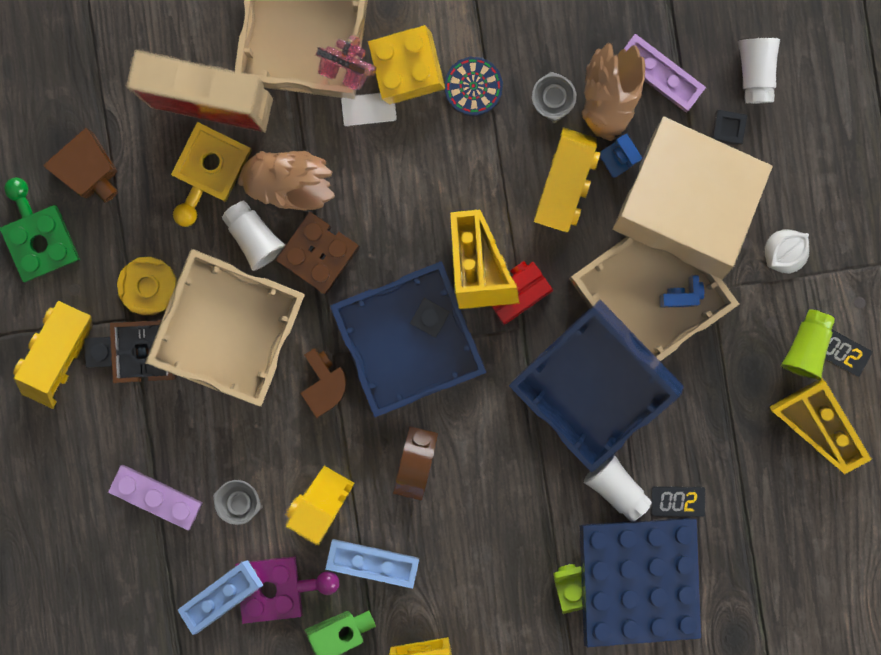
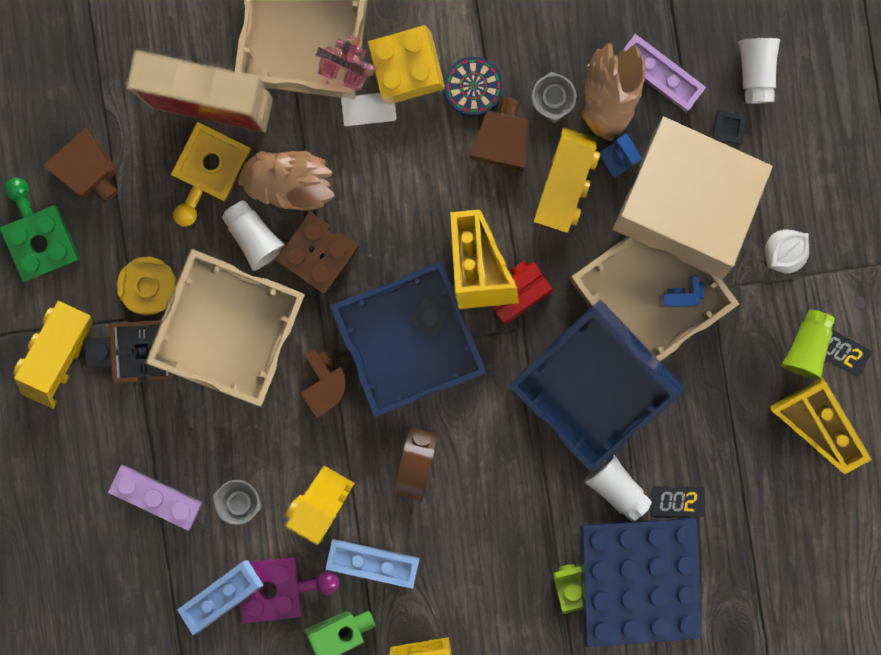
(502, 138): none -> reddish brown torso

